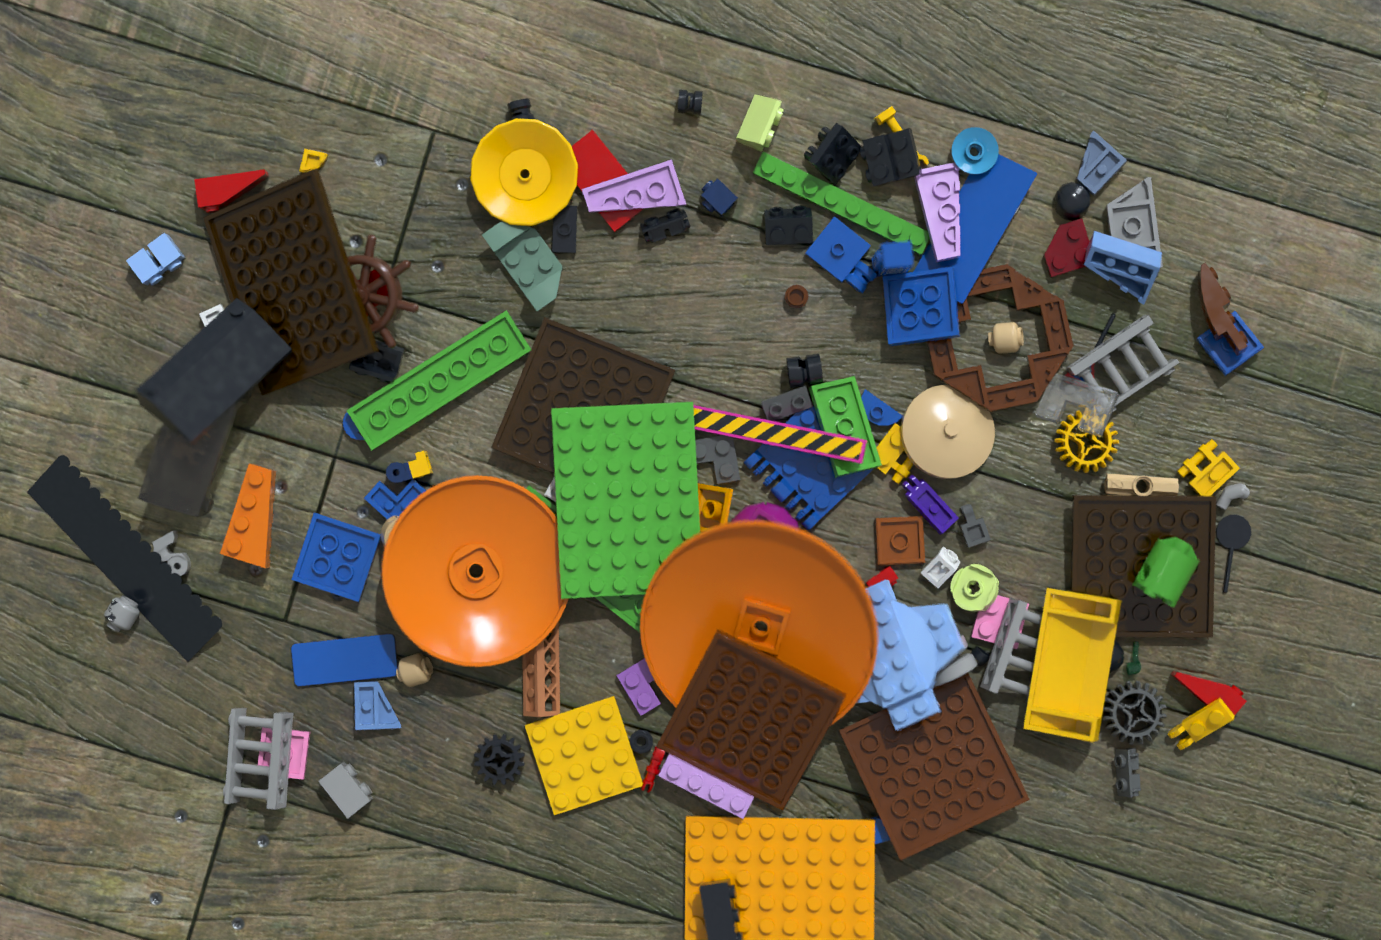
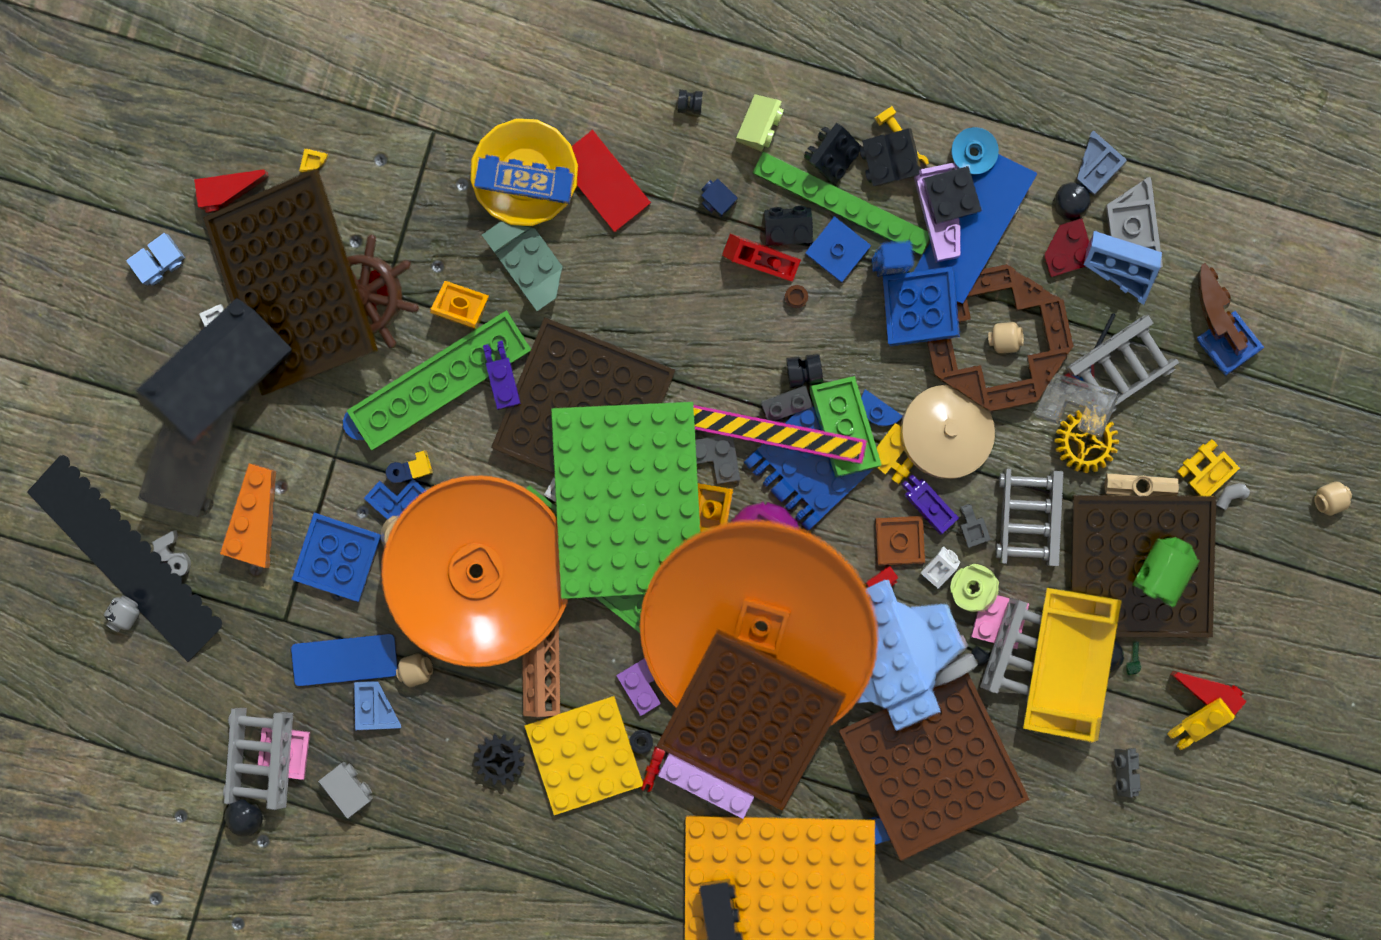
(243, 818): none -> black hair
(382, 364): black bracket -> none
(459, 305): none -> light orange slope
(501, 378): none -> dark purple hinge
(520, 109): black wheel -> none
(524, 180): none -> blue brick
(565, 230): black plate -> none
(641, 189): lavender wing -> none
(656, 226): black hinge -> none
(760, 257): none -> red slope
(856, 281): blue wheel -> none
(951, 195): none -> black plate
(1050, 530): none -> light grey fence
(1130, 722): dark grey gear -> none
(1232, 533): black piece -> none
(1333, 498): none -> tan head

